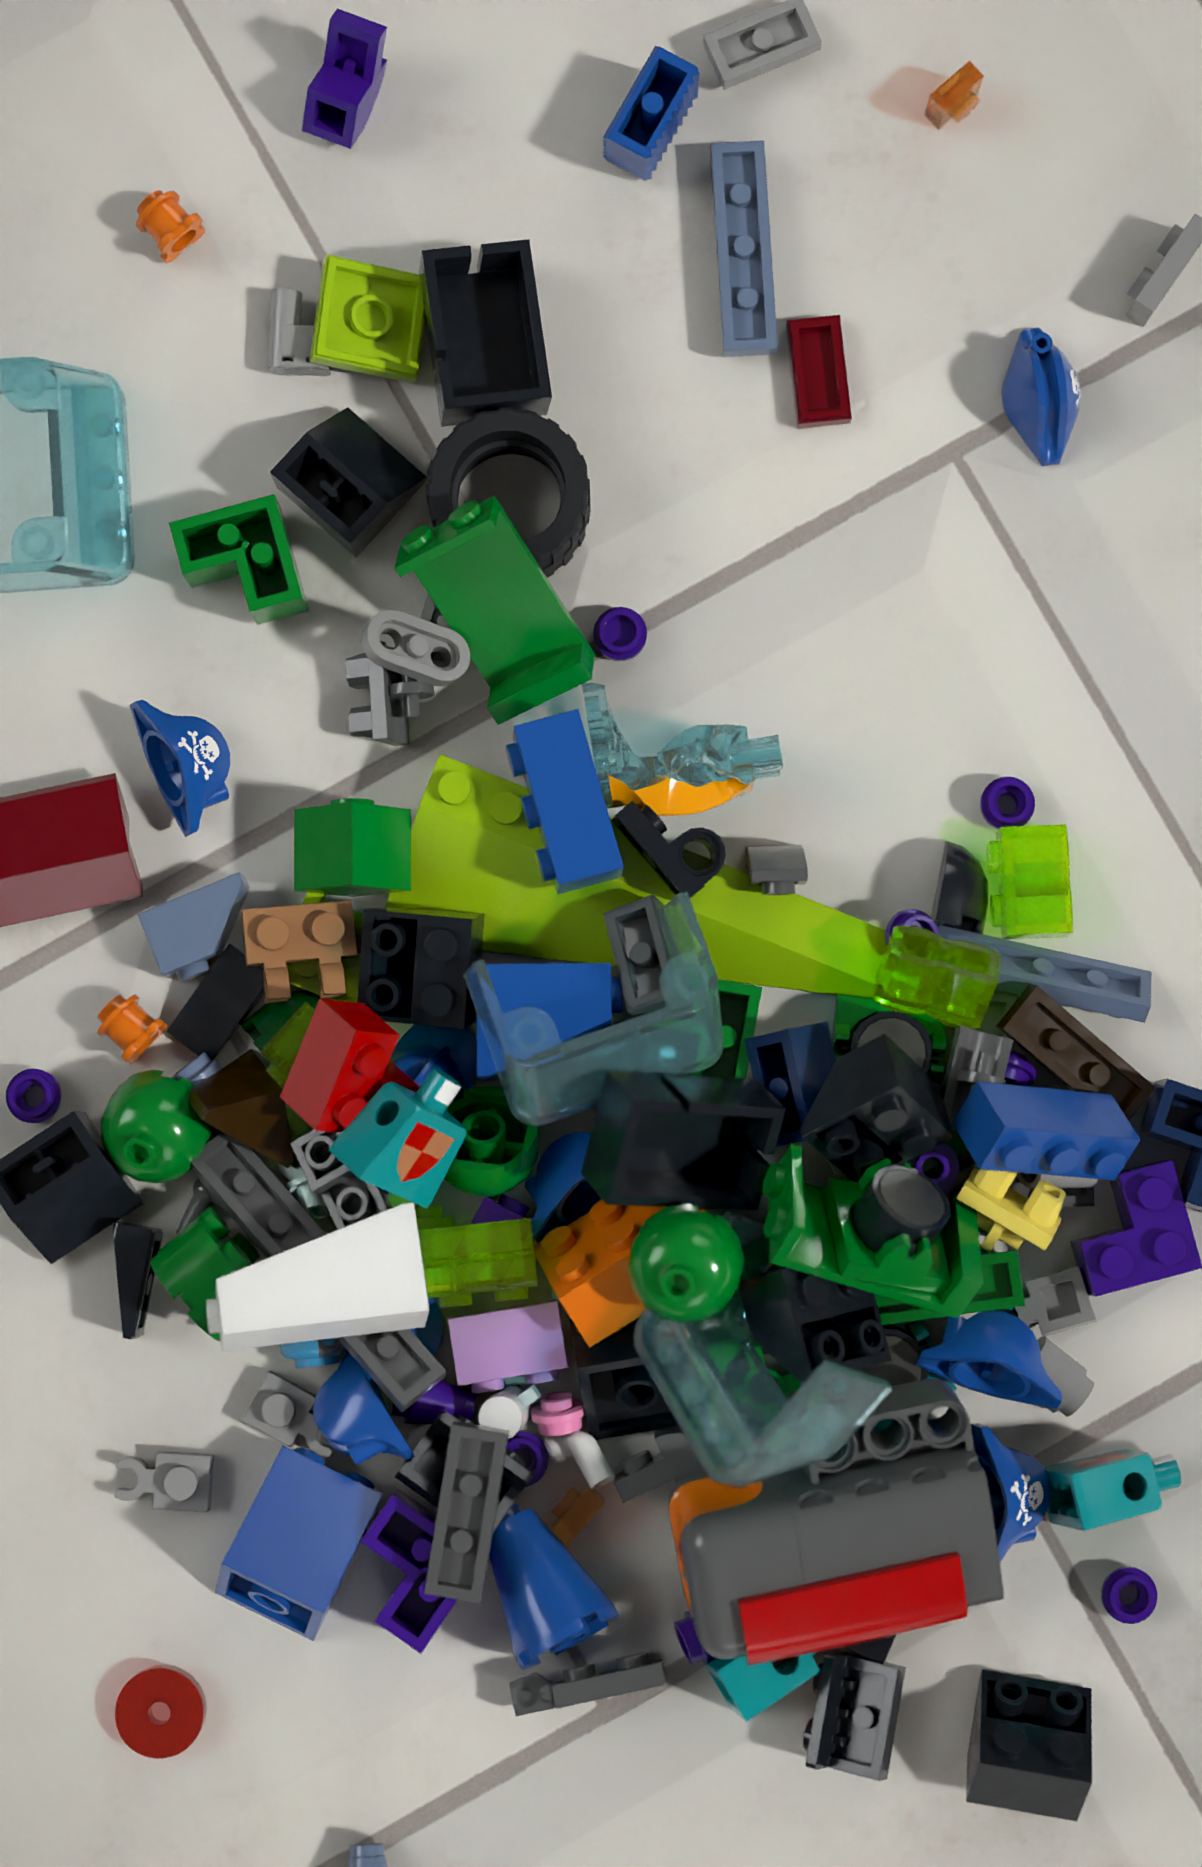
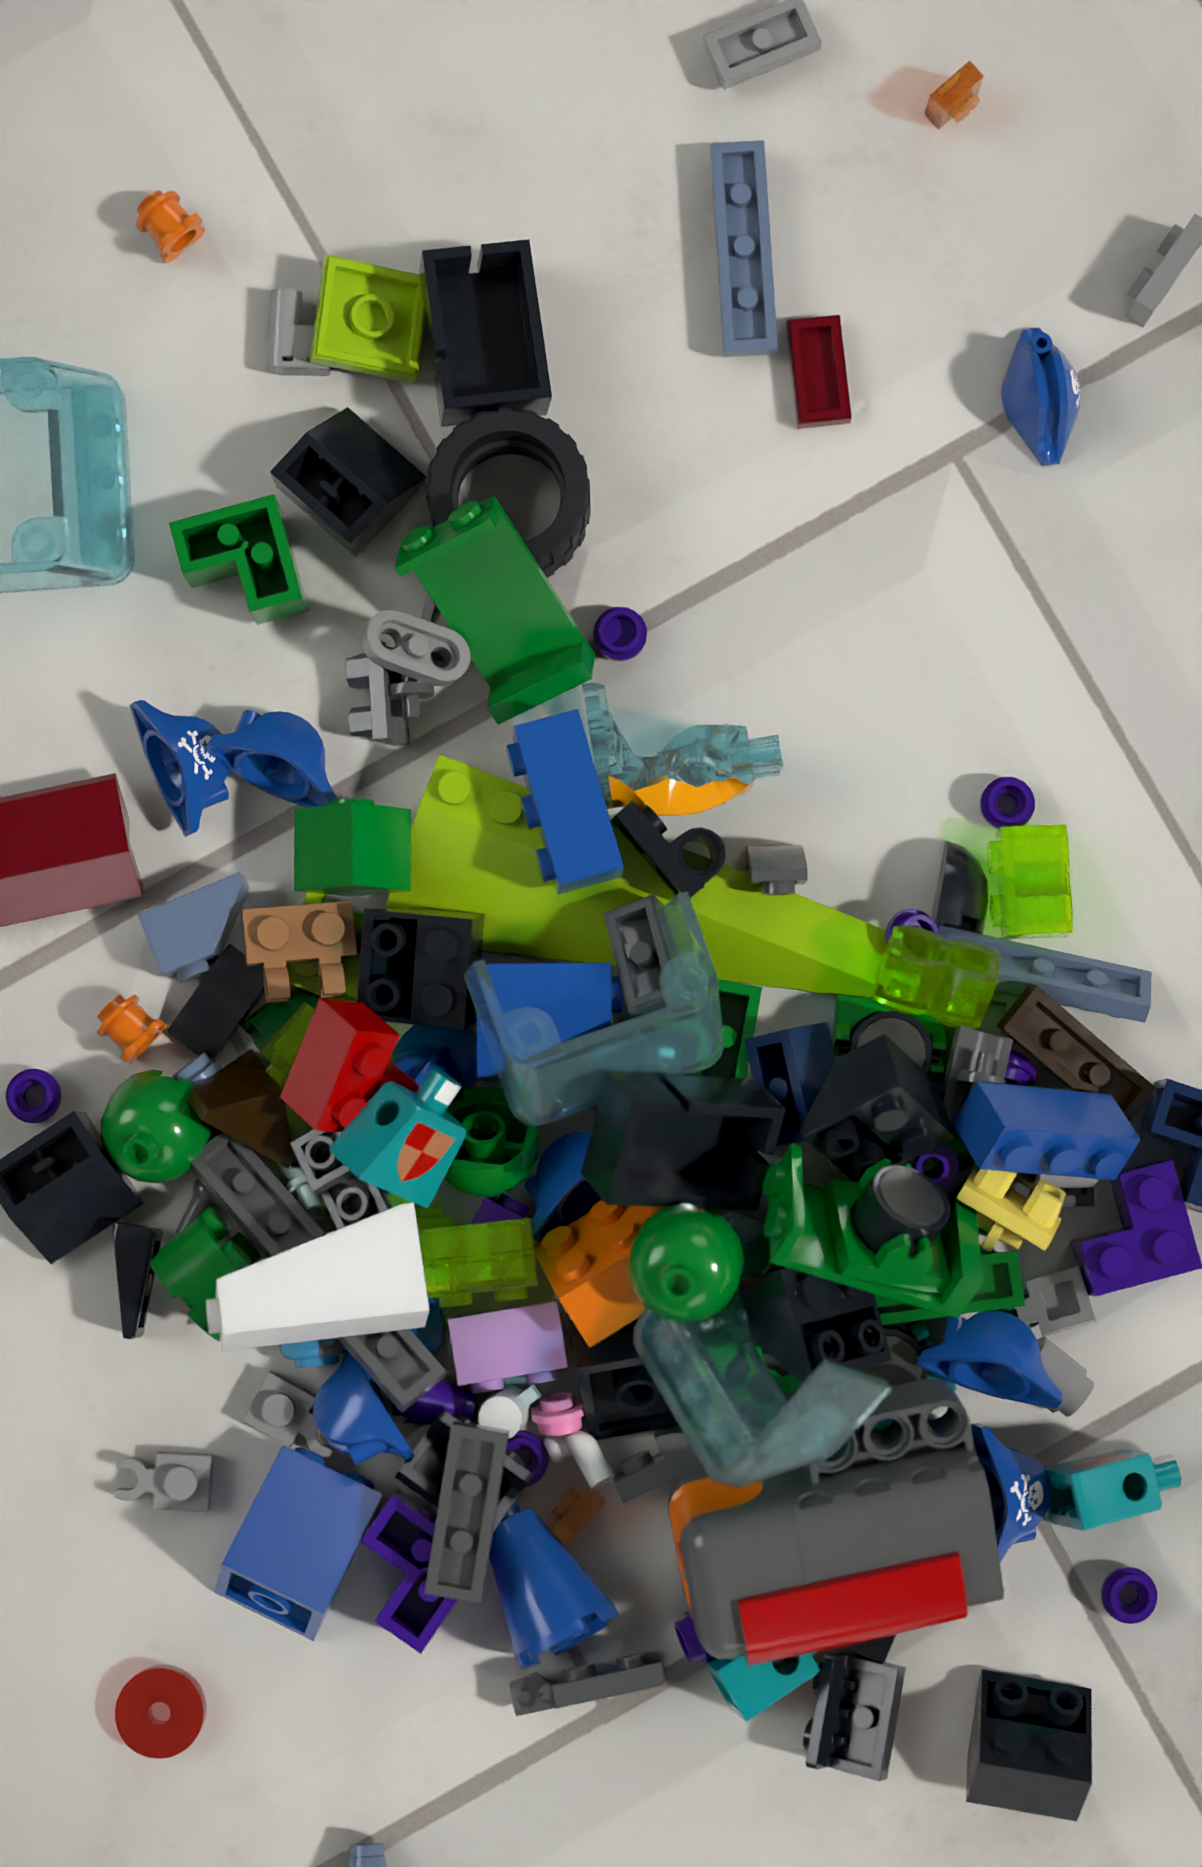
(276, 755): none -> blue hat
(348, 81): dark purple brick -> none
(651, 113): blue brick -> none

